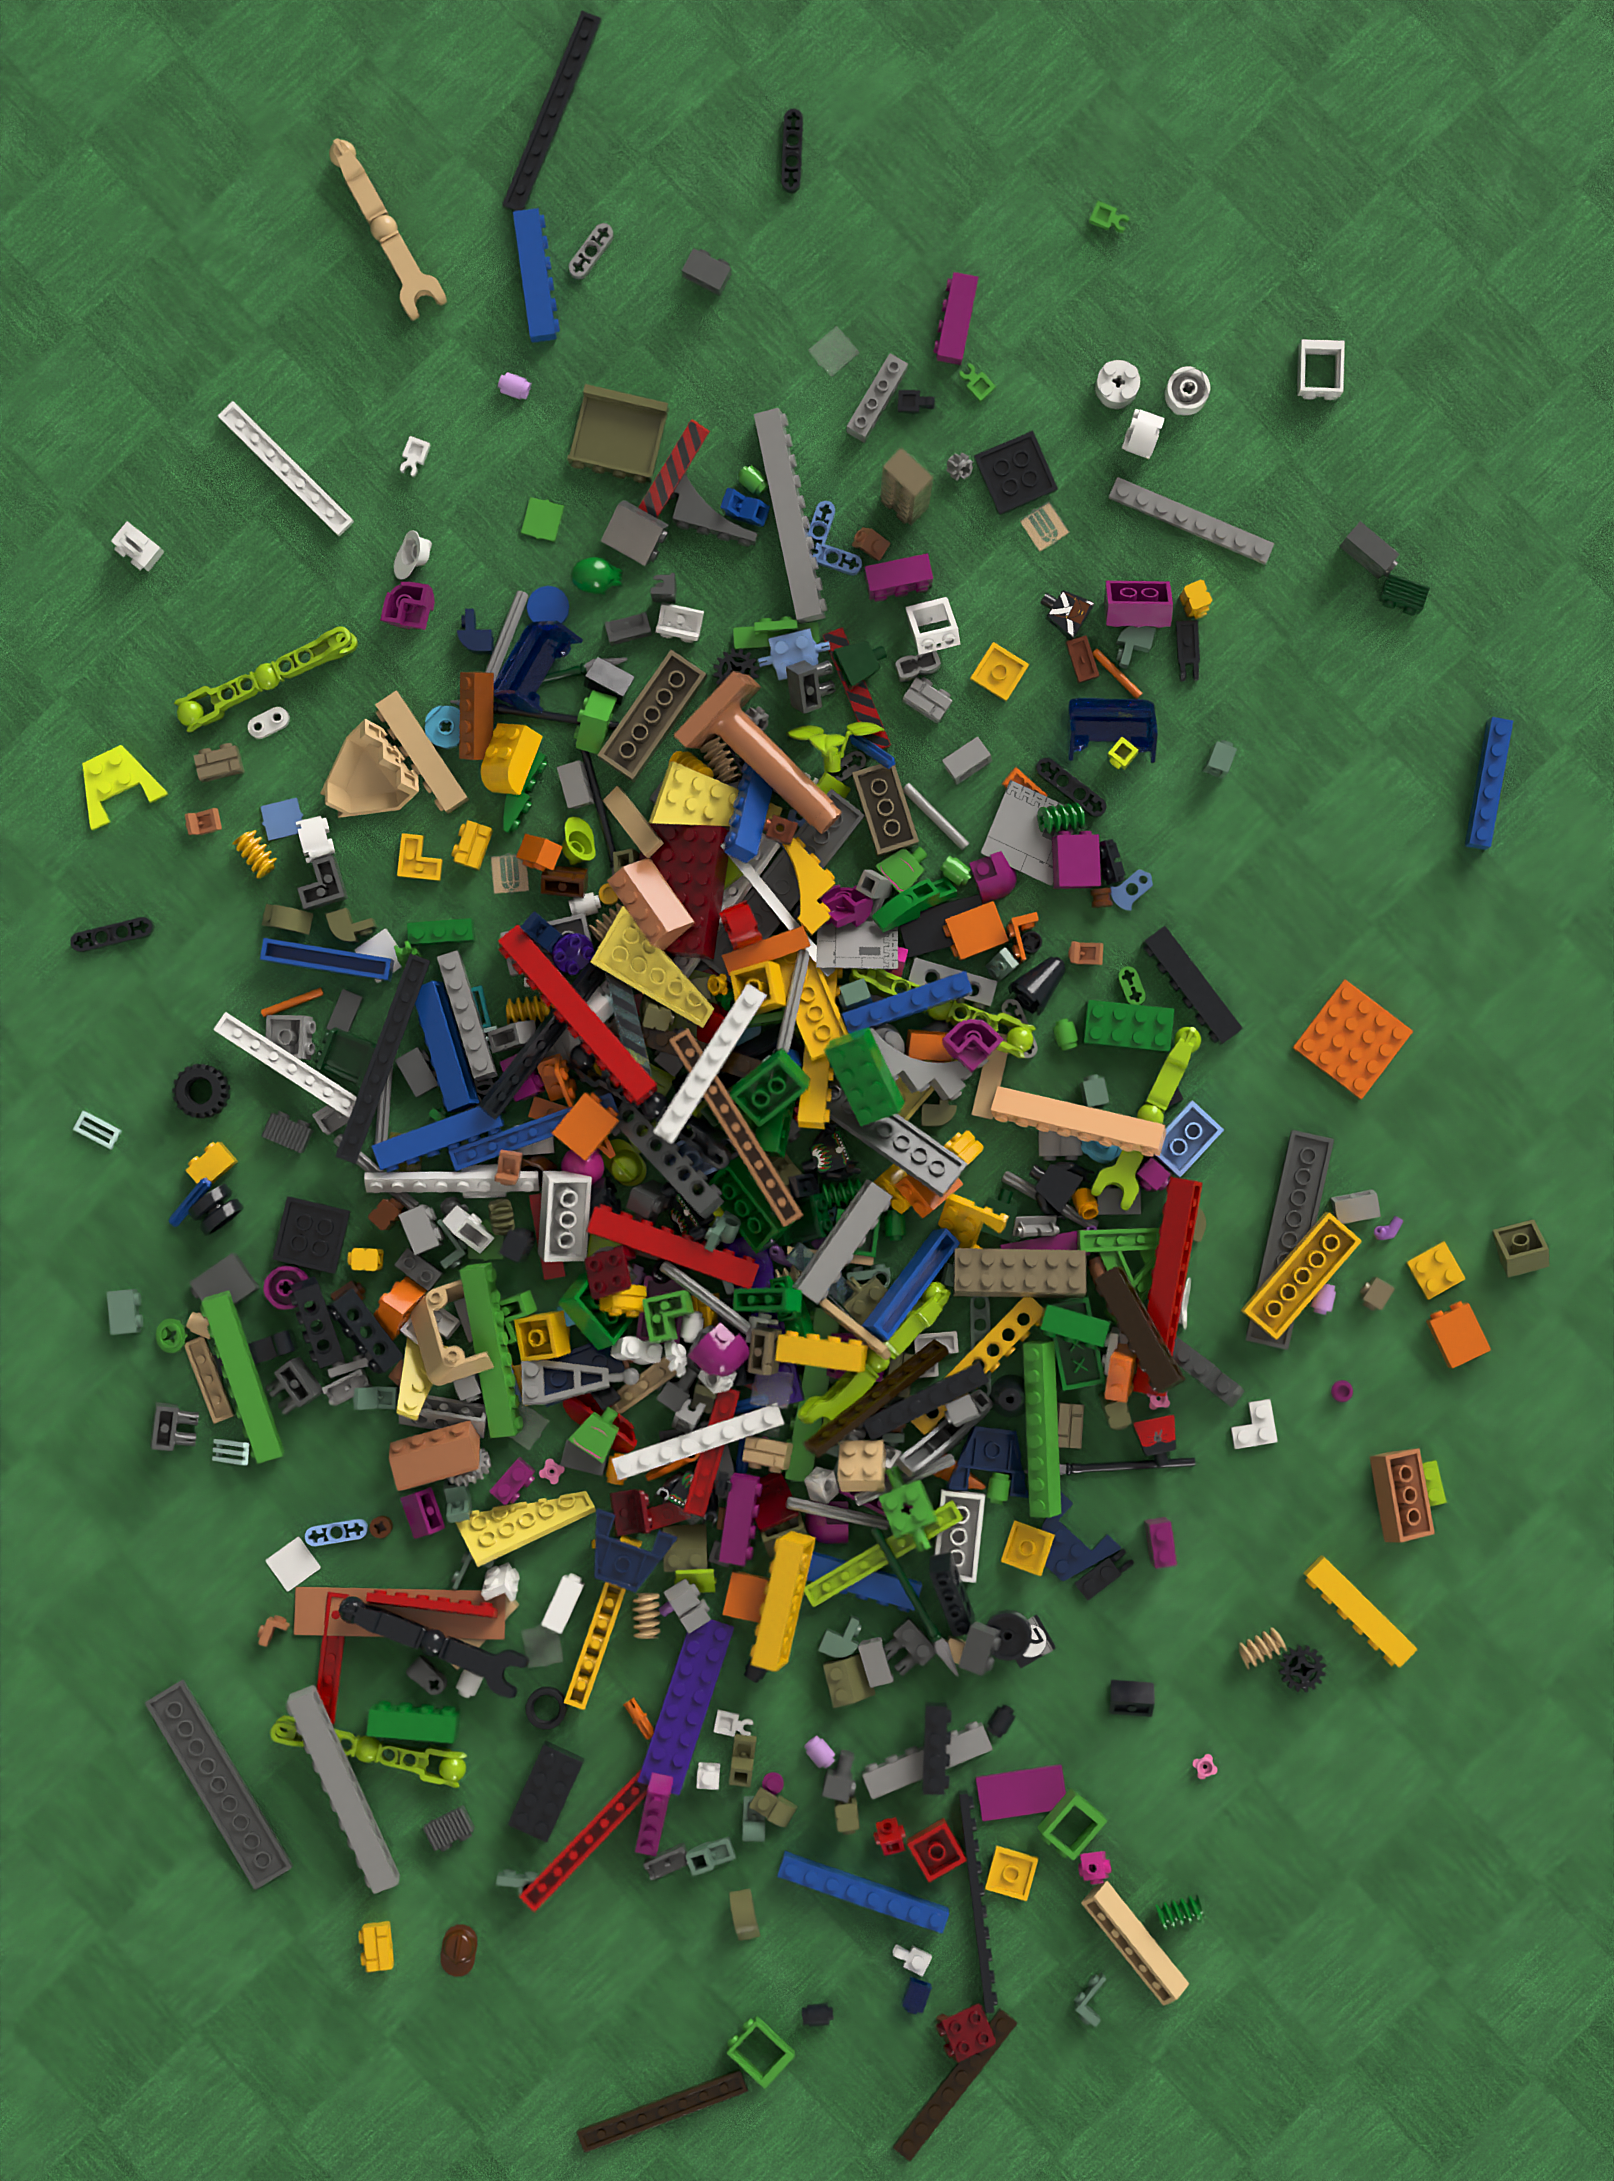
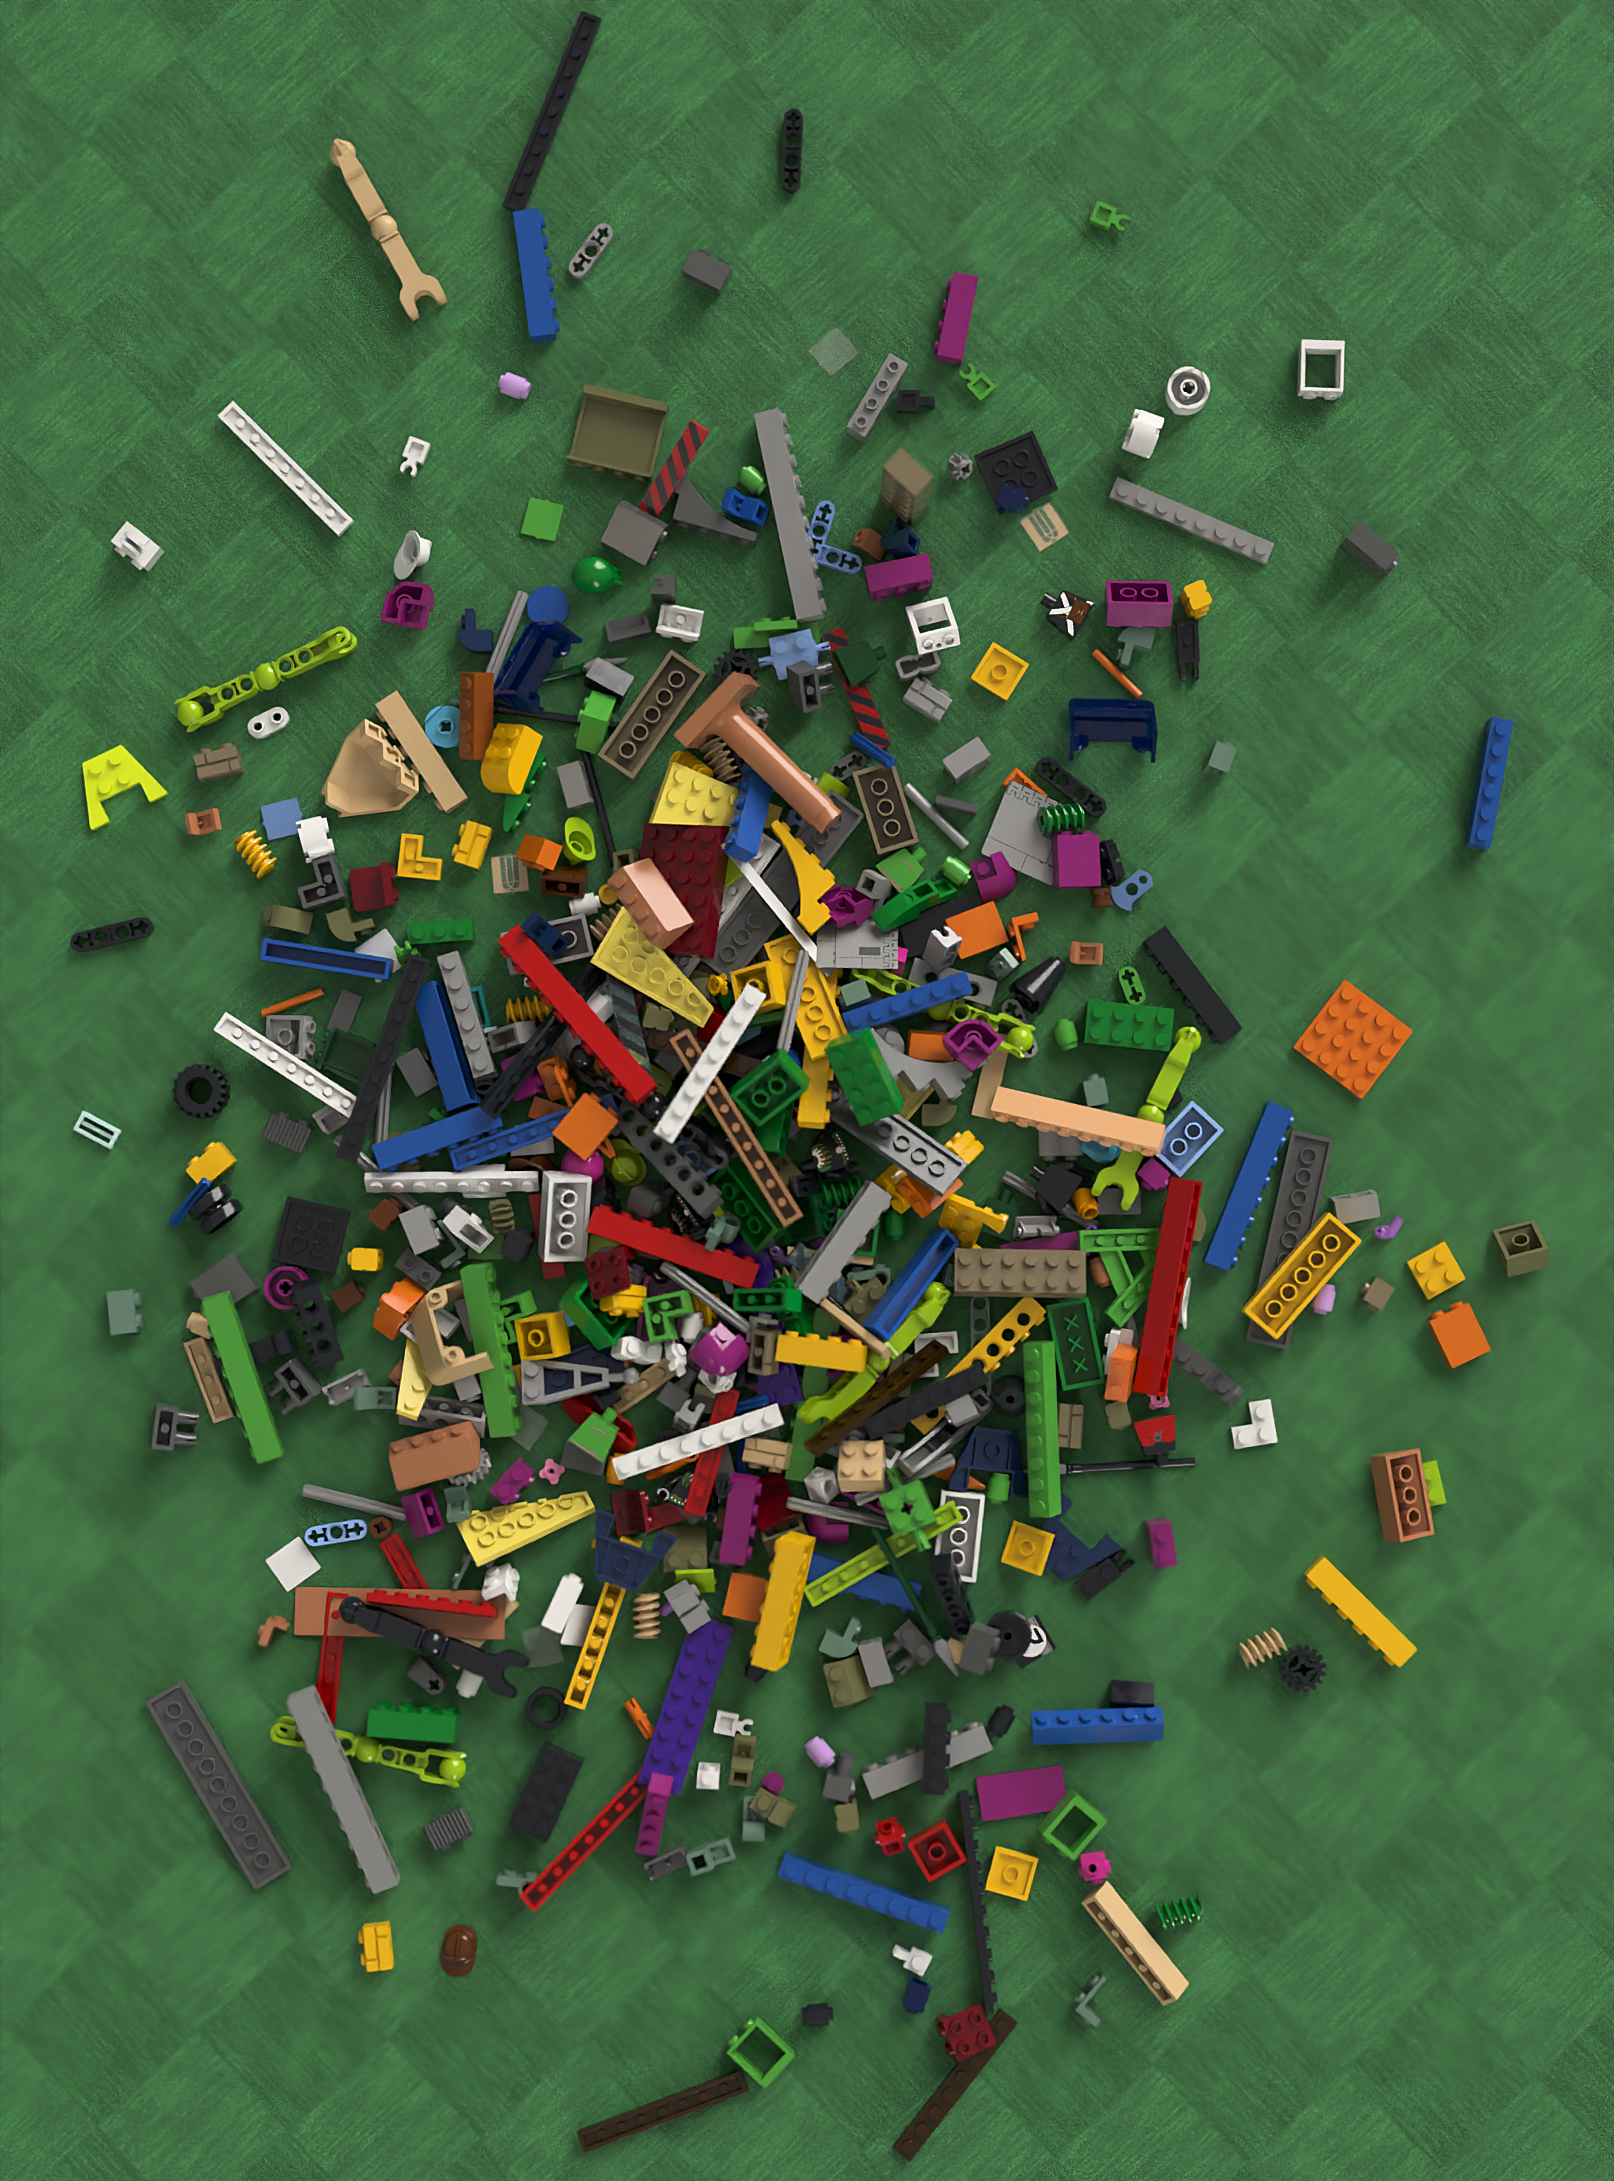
(164, 1331): bright green gear -> none
(219, 1450): light aqua tile -> none
(341, 1367): light grey plate -> none
(353, 1502): none -> light grey axle
(374, 887): none -> dark red bracket
(389, 1353): black brick -> none
(403, 1563): none -> red tile
(508, 1167): nougat bracket -> none
(572, 953): dark purple dish -> none
(578, 1625): none -> white sticker
(633, 822): tan tile -> none
(741, 924): red brick -> none
(744, 1914): olive brick -> none
(767, 949): orange tile -> none
(772, 1390): clear piece -> none
(783, 837): copper brick -> none
(828, 743): lime plant -> none
(900, 540): none -> dark blue brick
(941, 950): none -> light grey hinge
(956, 805): none -> dark grey tile
(1012, 499): none -> clear blue brick
(1033, 940): black wheel -> none
(1074, 1326): green brick -> none
(1082, 659): copper plate -> none
(1097, 1725): none -> blue brick
(1106, 388): white brick -> none
(1122, 753): neon yellow brick -> none
(1139, 1329): dark brown brick -> none
(1206, 1760): bright pink plate -> none
(1248, 1185): none -> blue brick
(1341, 1391): magenta plate -> none
(1403, 594): dark green brick -> none

